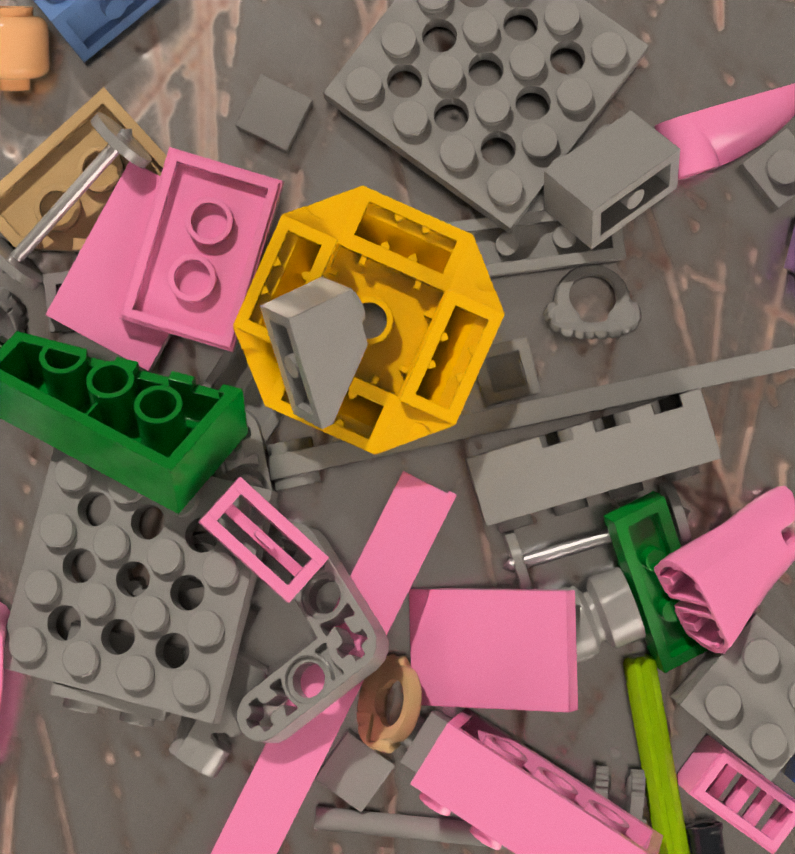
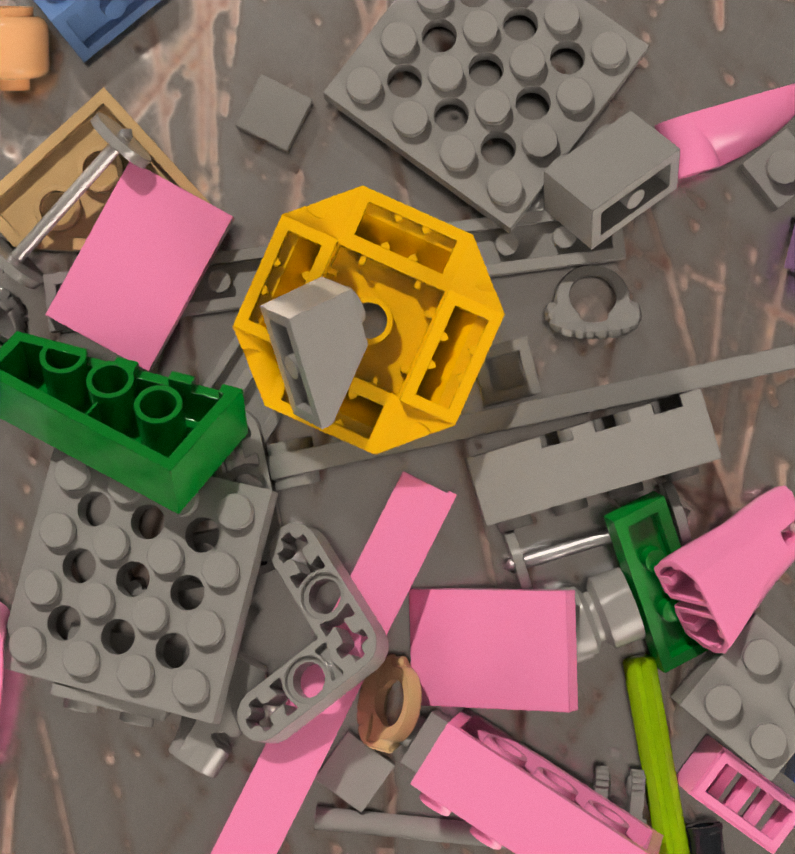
(200, 248): bright pink tile -> none
(300, 574): bright pink tile -> none

